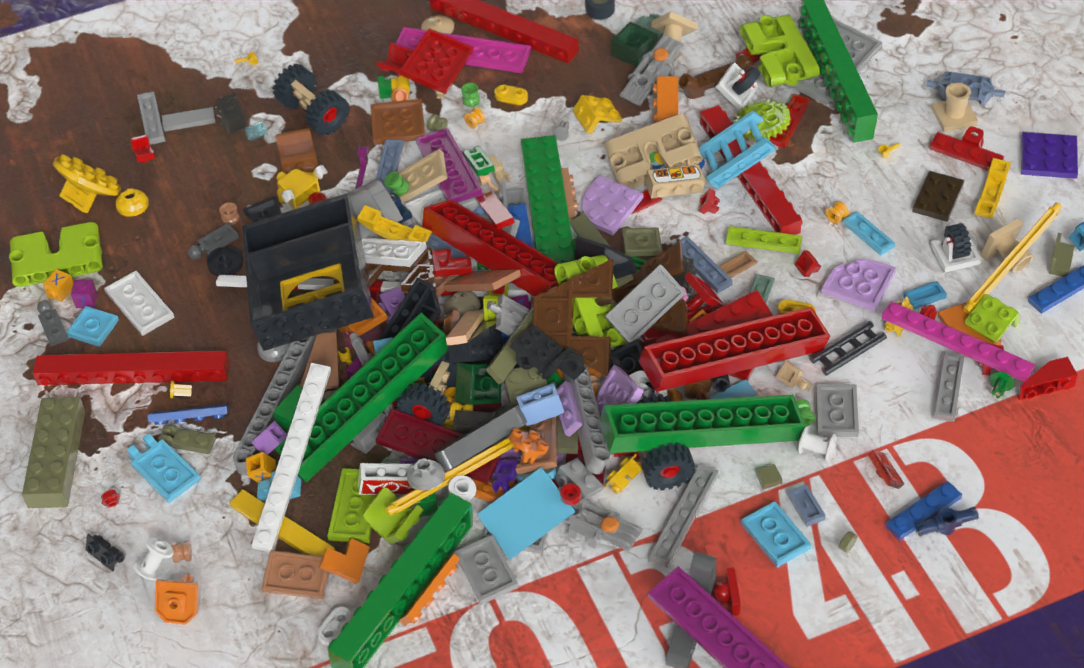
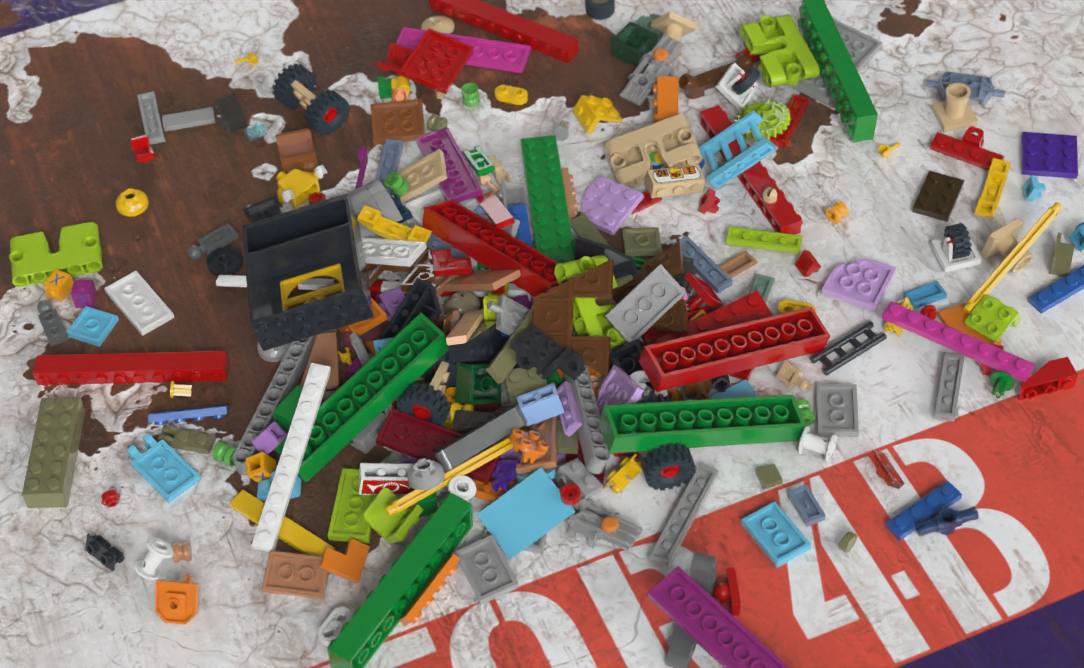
(84, 182): yellow bracket -> none
(224, 453): none -> bright green wheel
(229, 213): nougat wheel -> none
(474, 118): light orange wheel -> none
(773, 195): none -> tan hinge
(869, 233): medium azure tile -> none
(1032, 188): none -> medium azure tile

